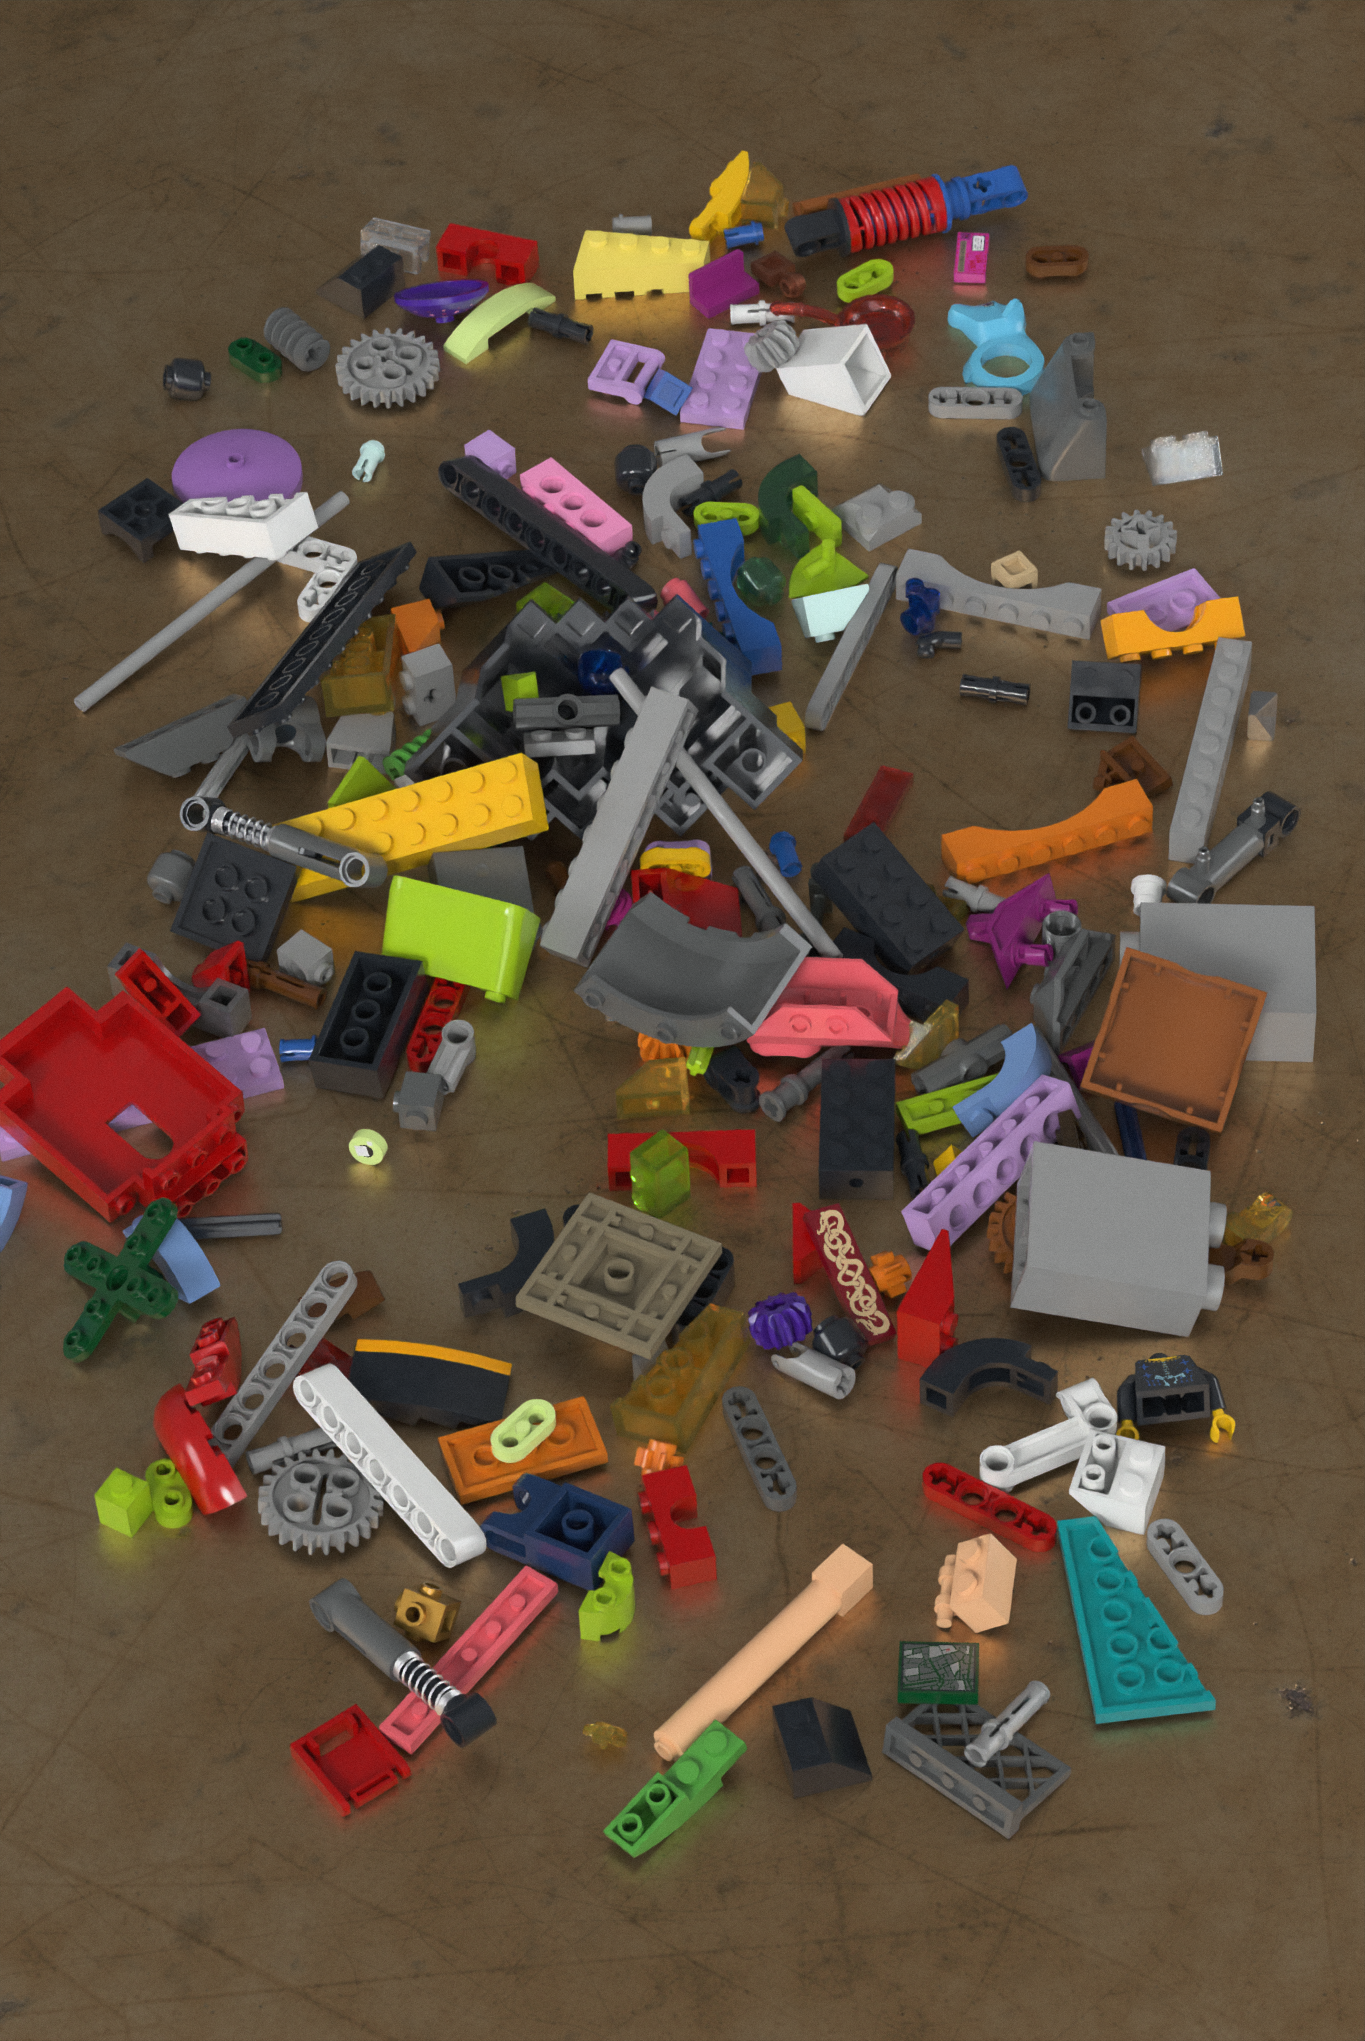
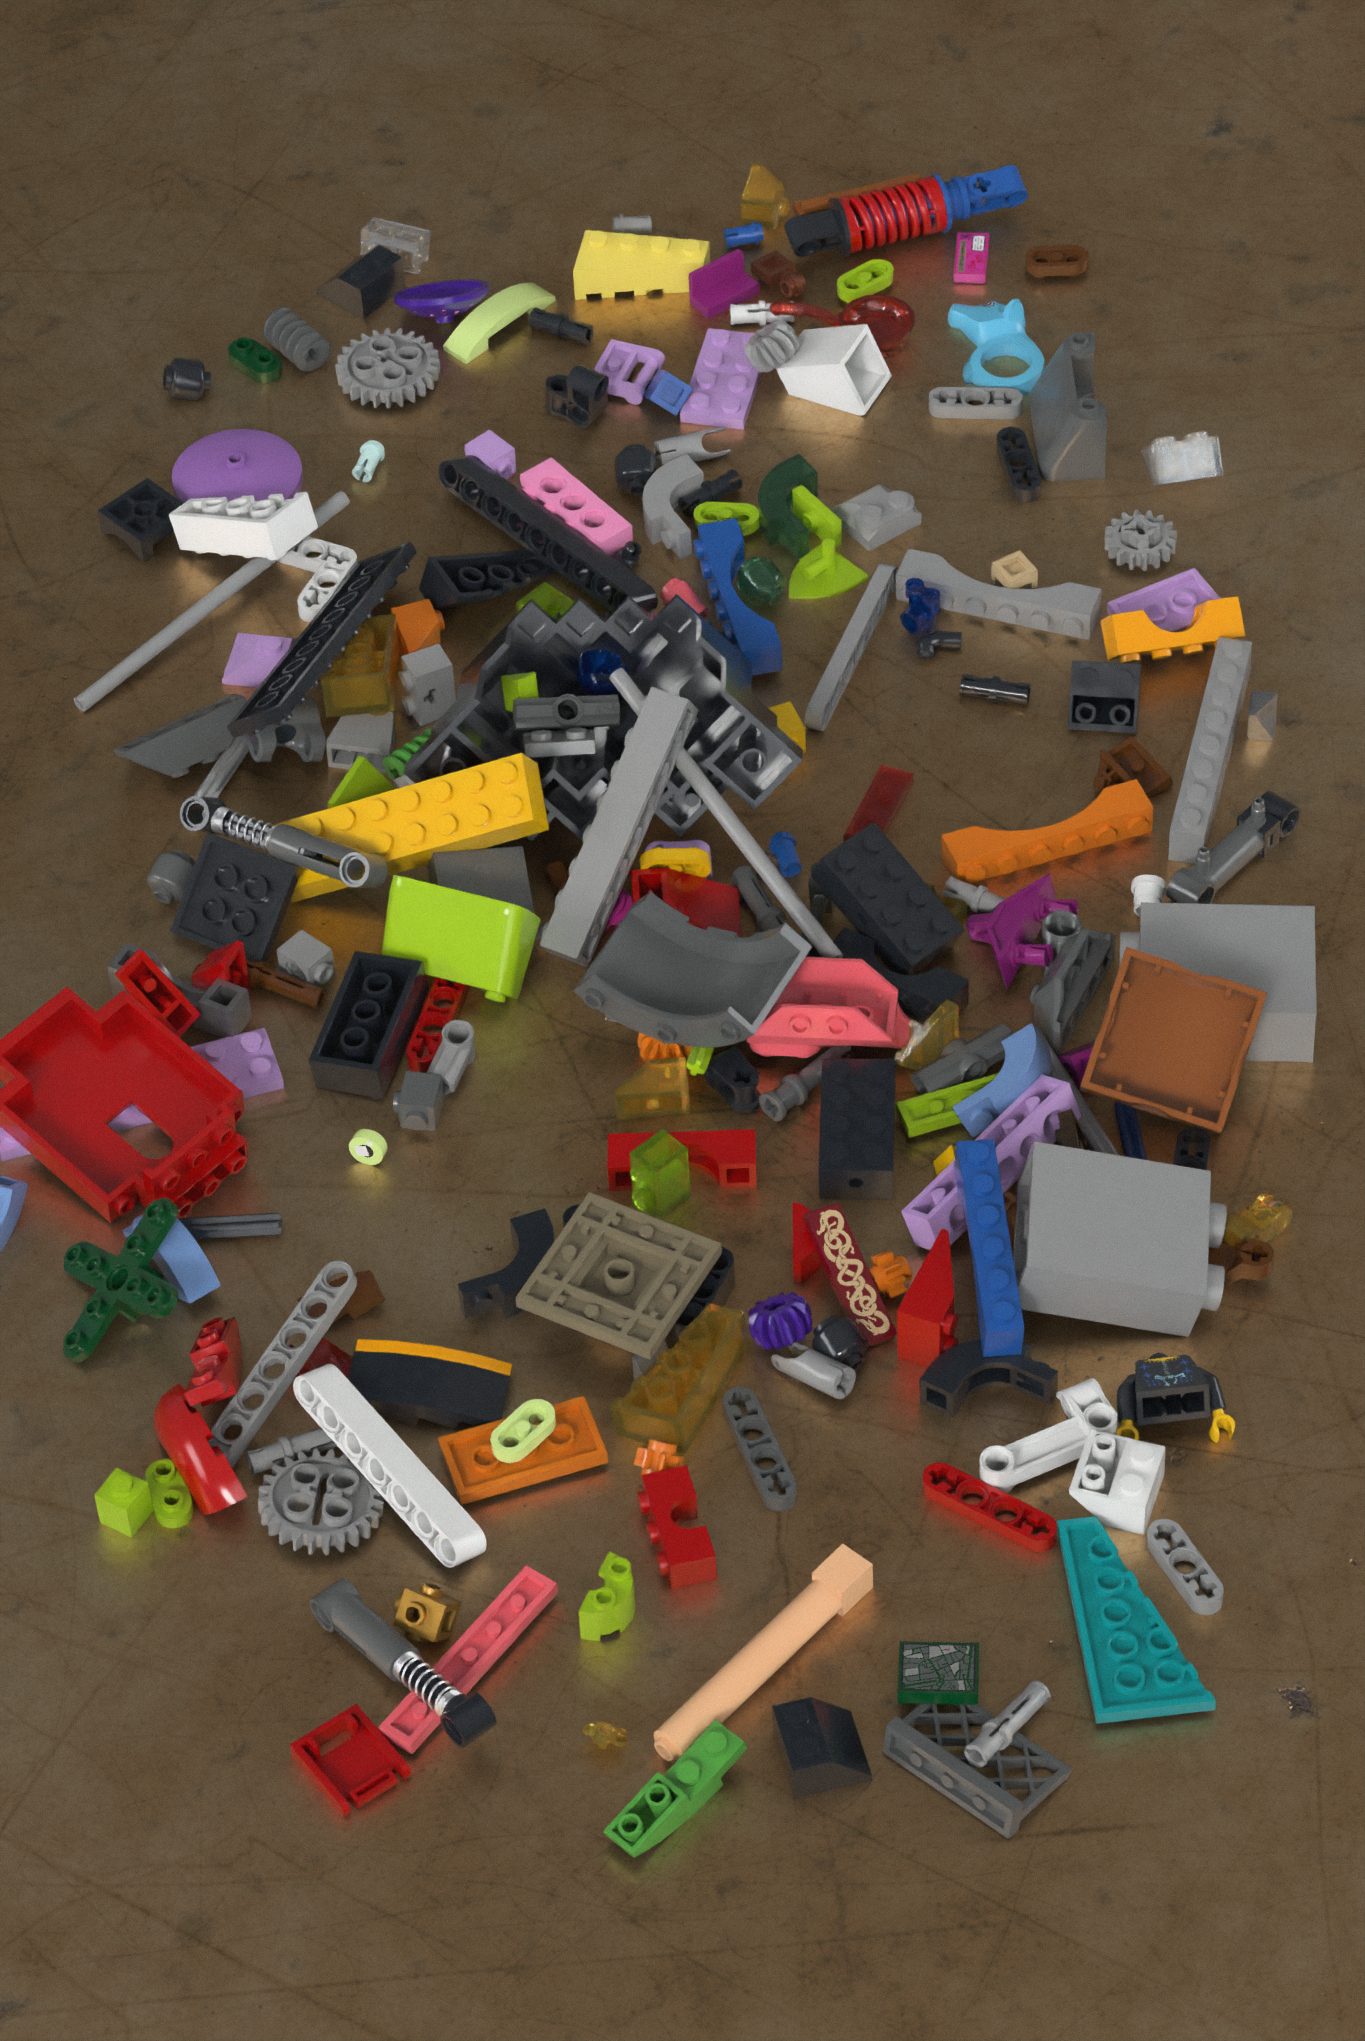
(254, 658): none -> lavender slope
(296, 1049): blue pin -> none
(466, 247): red arch -> none
(560, 1530): dark blue brick -> none
(577, 396): none -> black piece
(725, 206): yellow slope -> none
(828, 612): light aqua slope -> none
(913, 1162): black pin -> none
(976, 1584): light nougat brick -> none
(993, 1264): none -> blue arch

